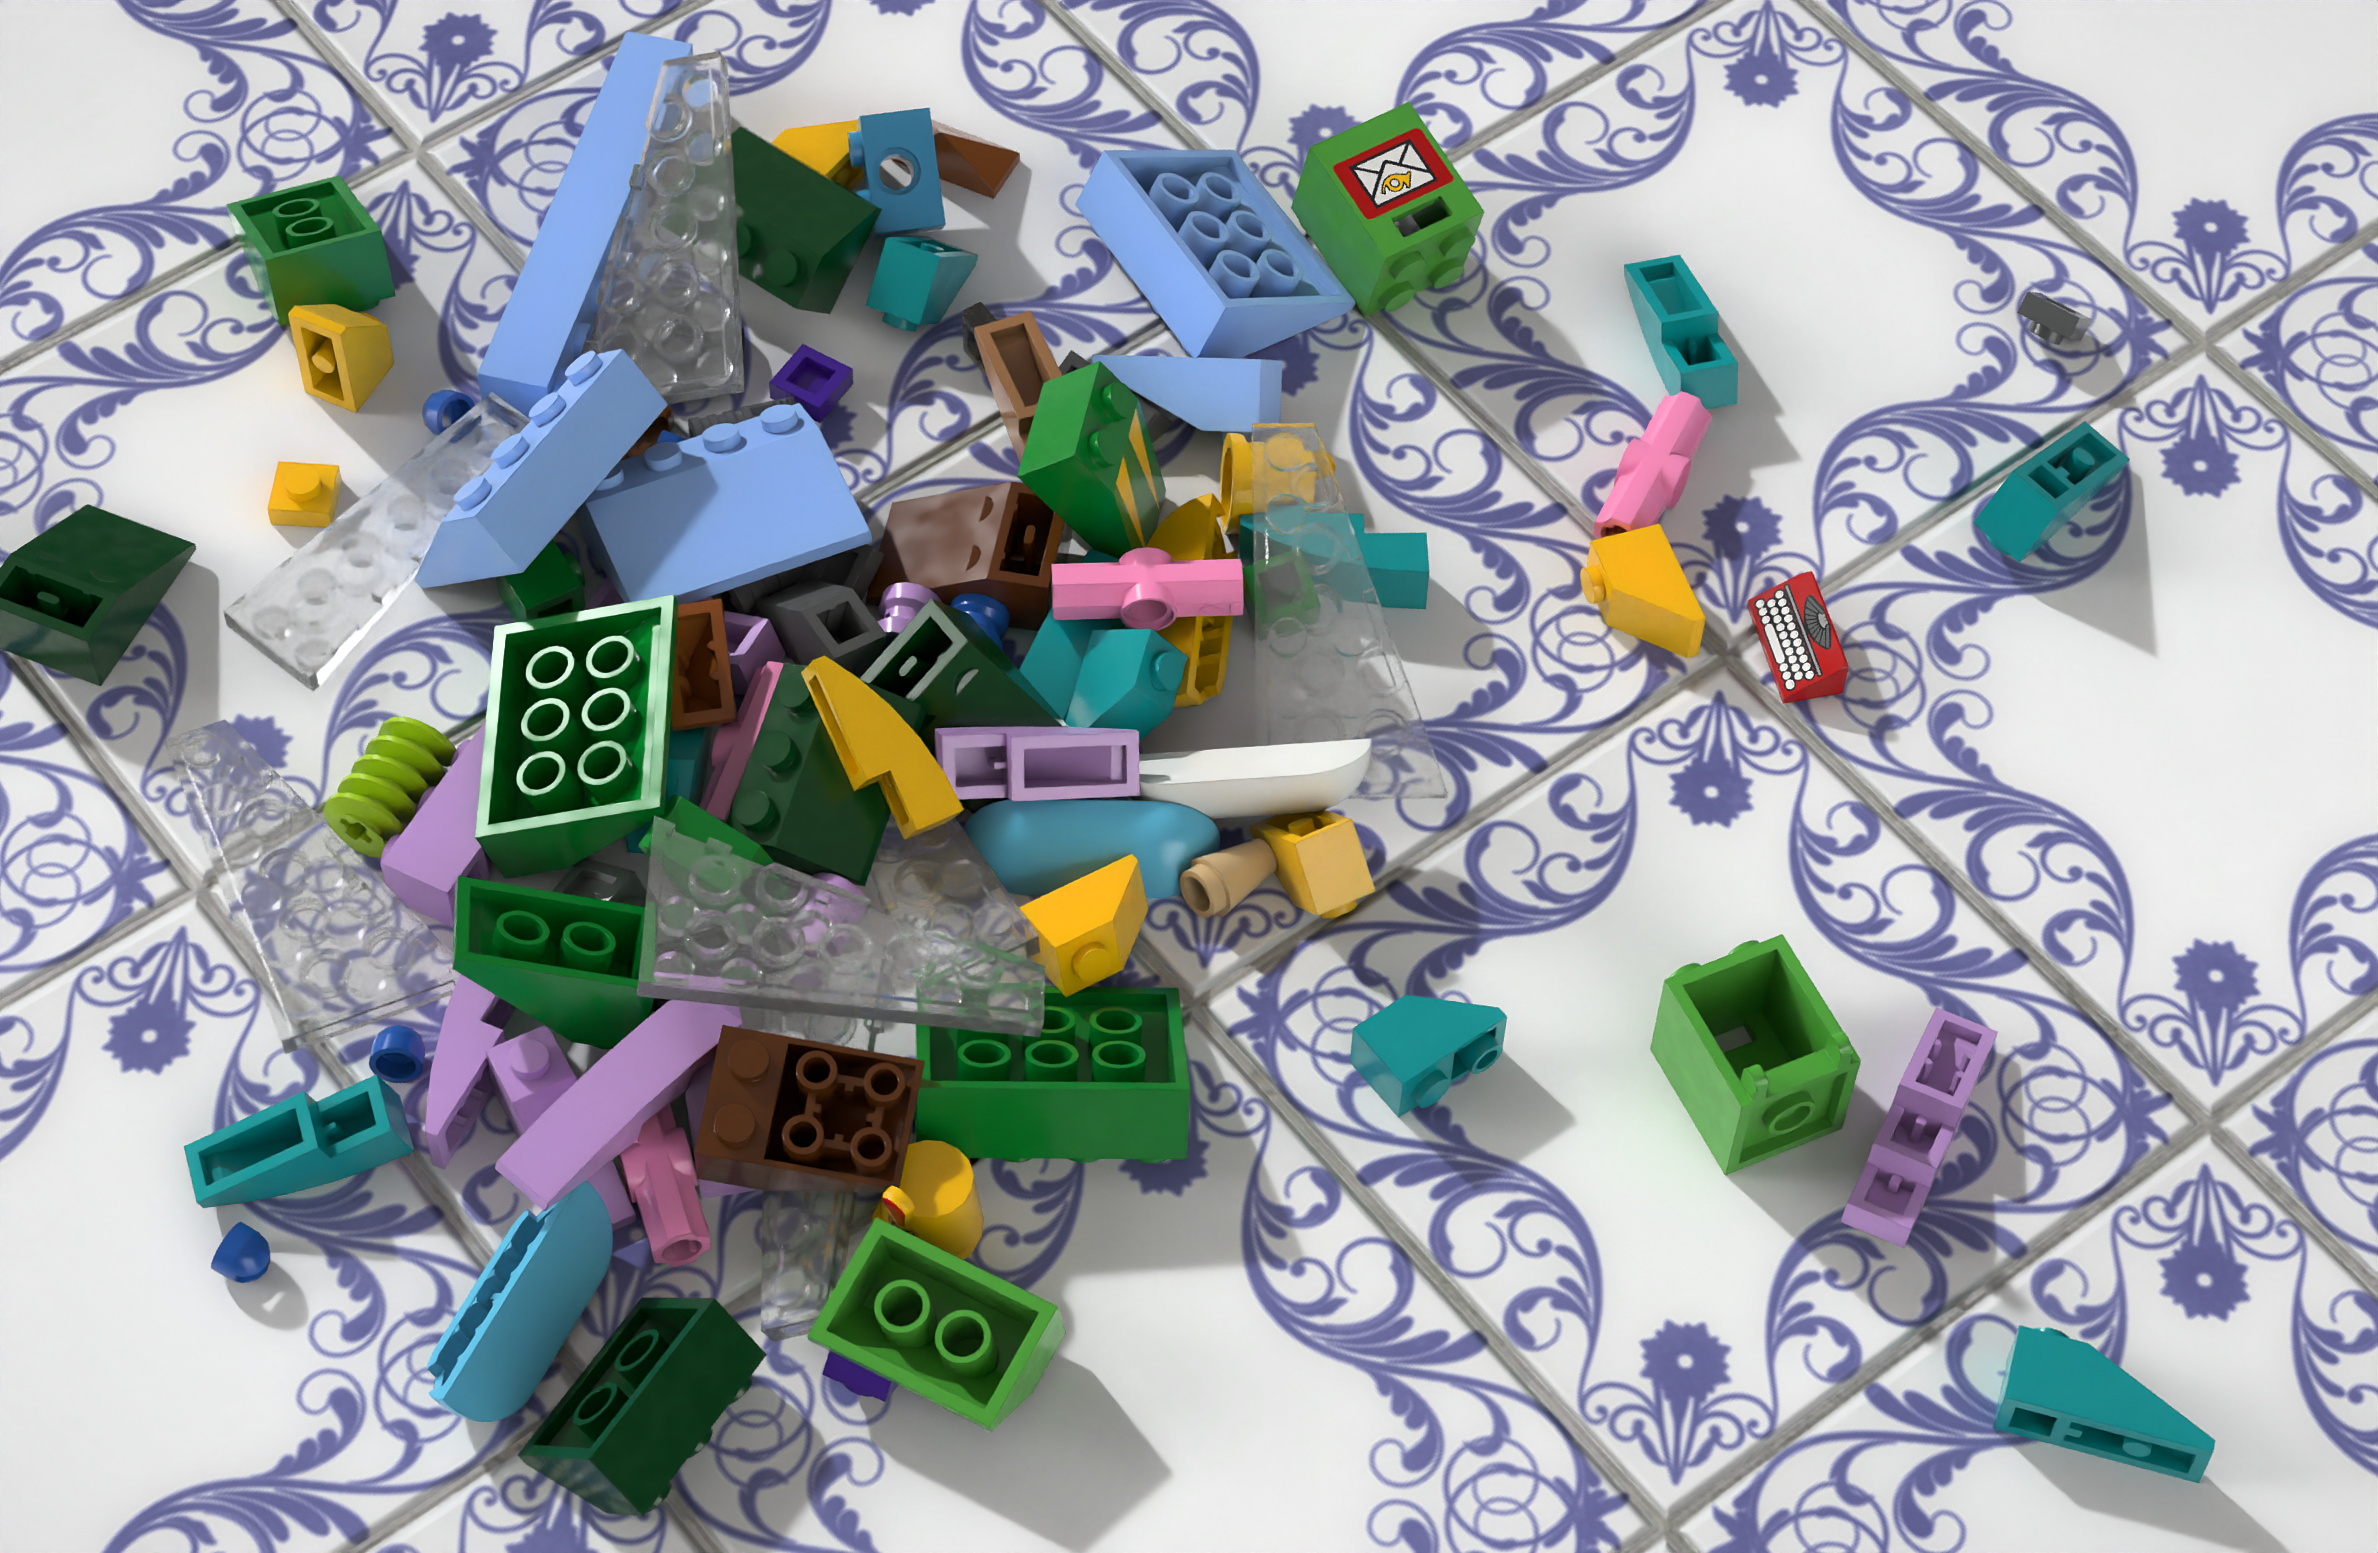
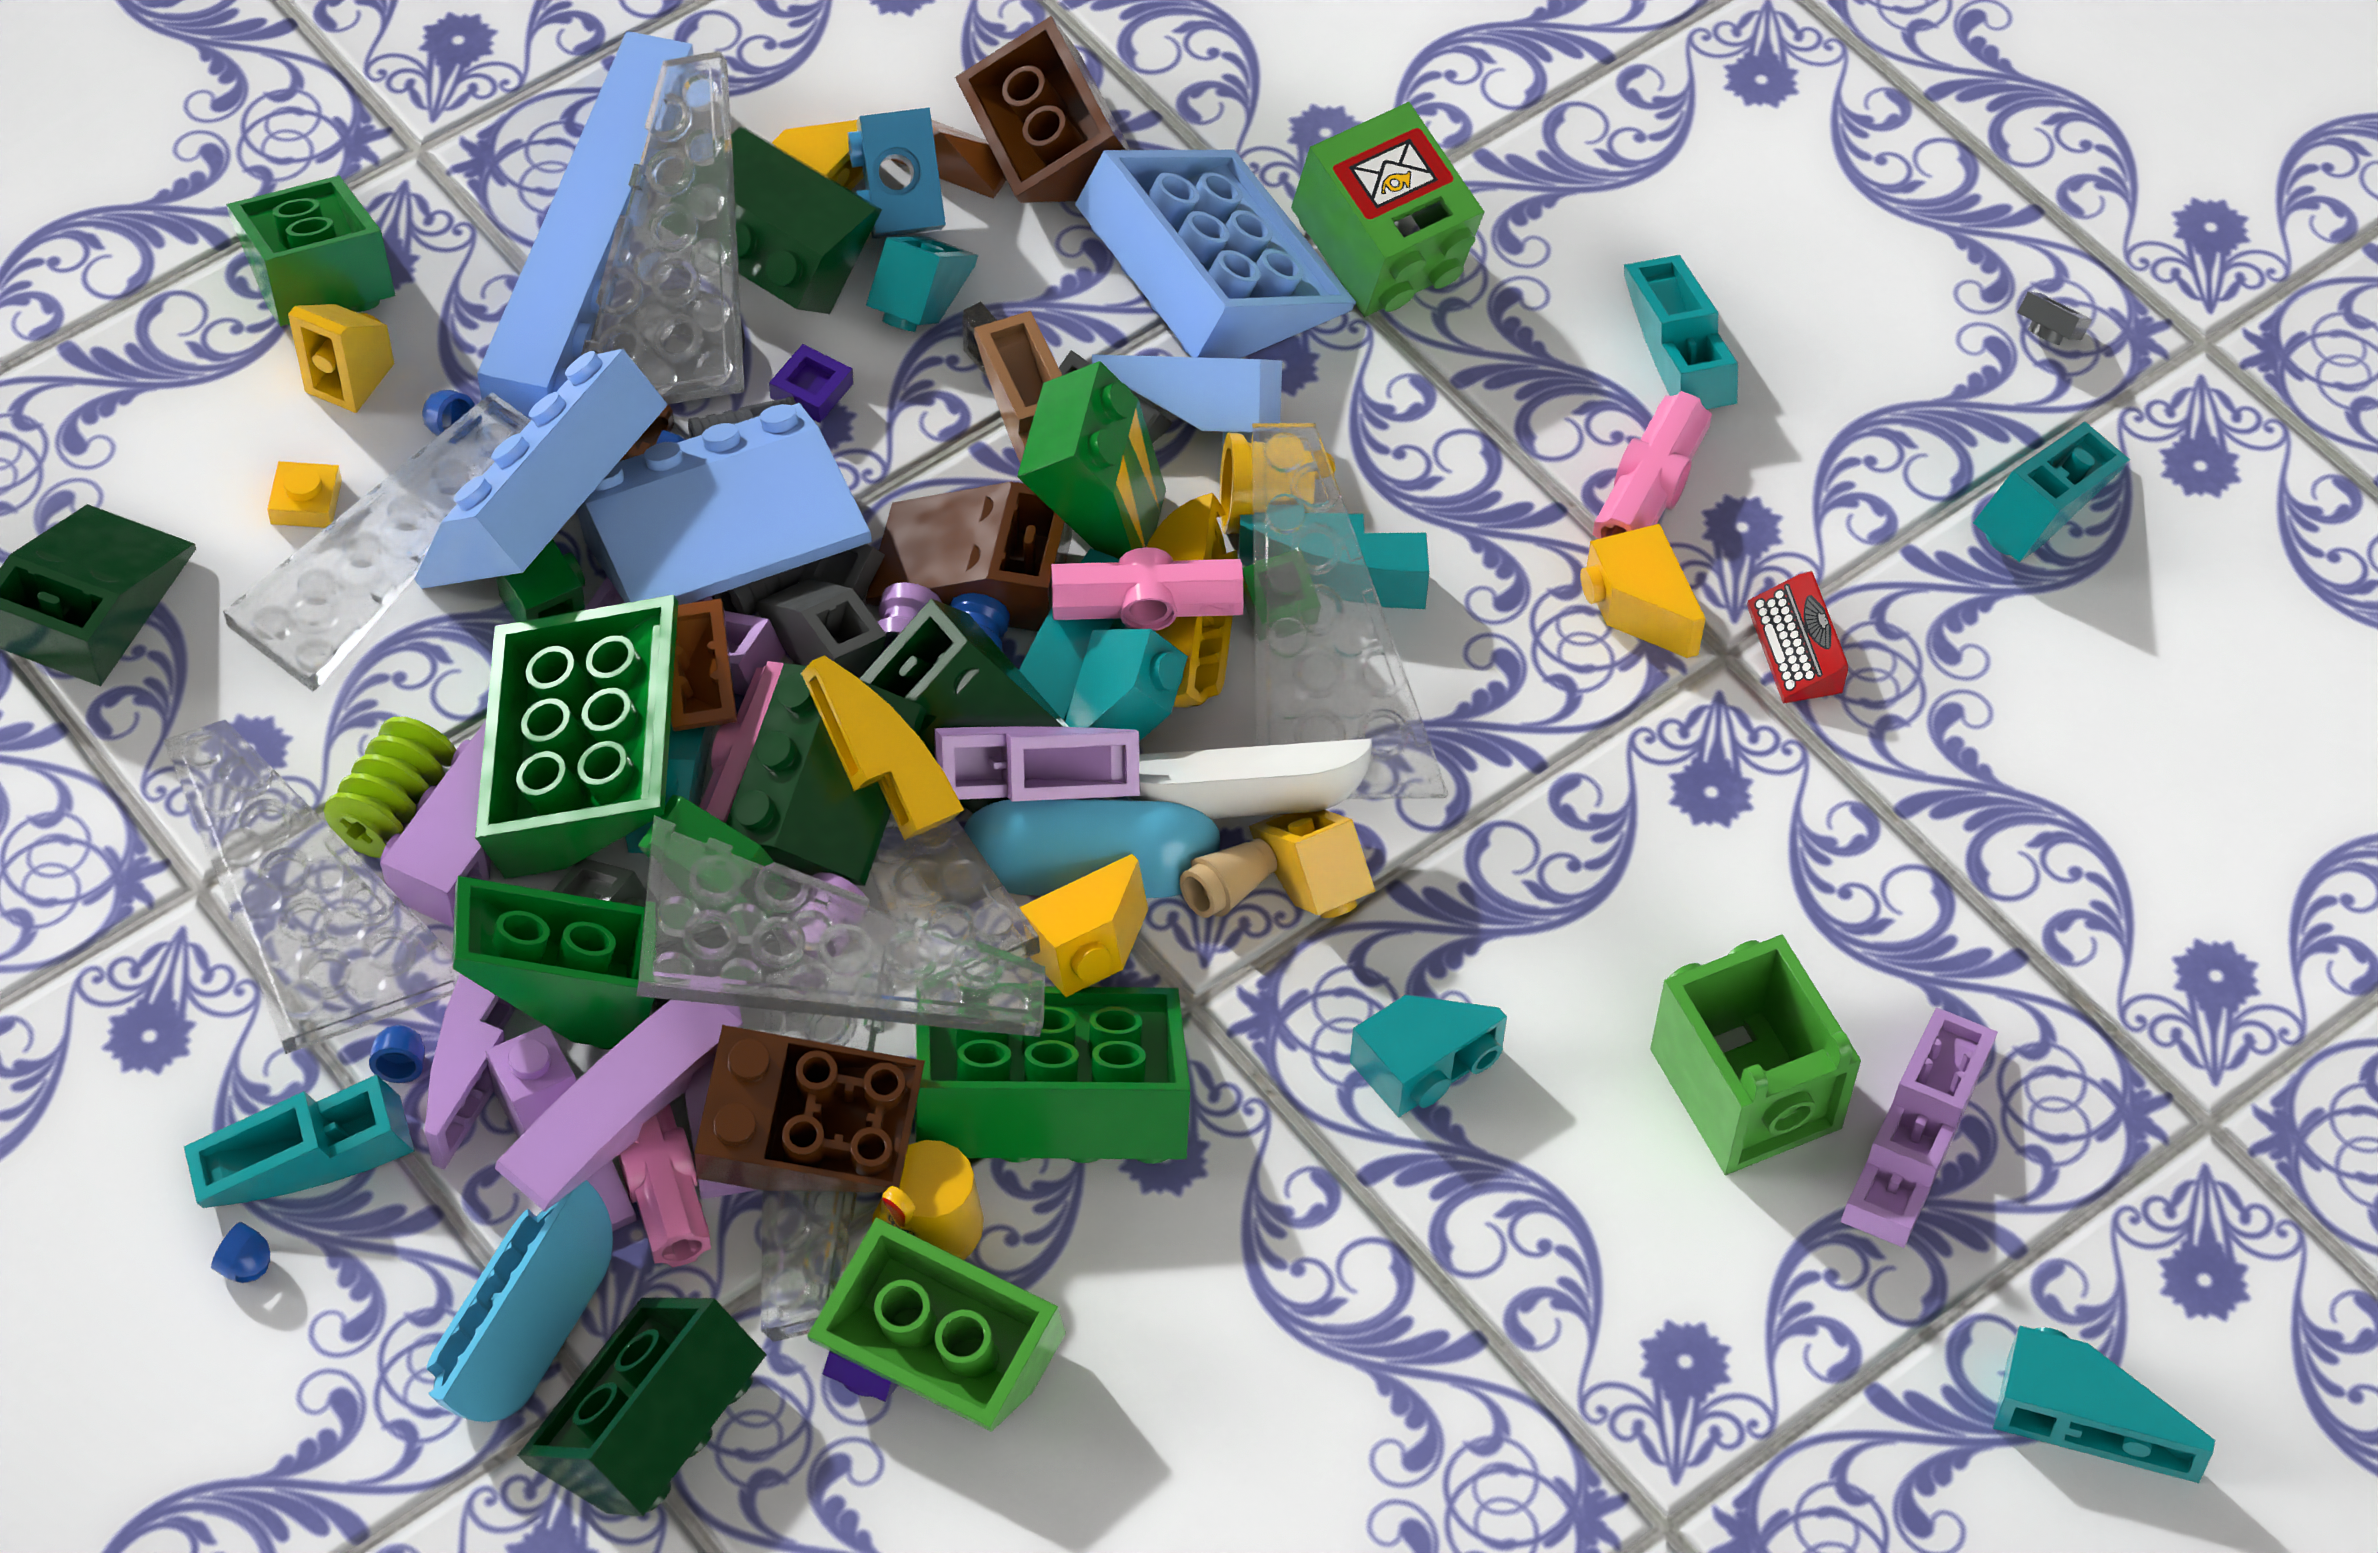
(1041, 114): none -> reddish brown slope

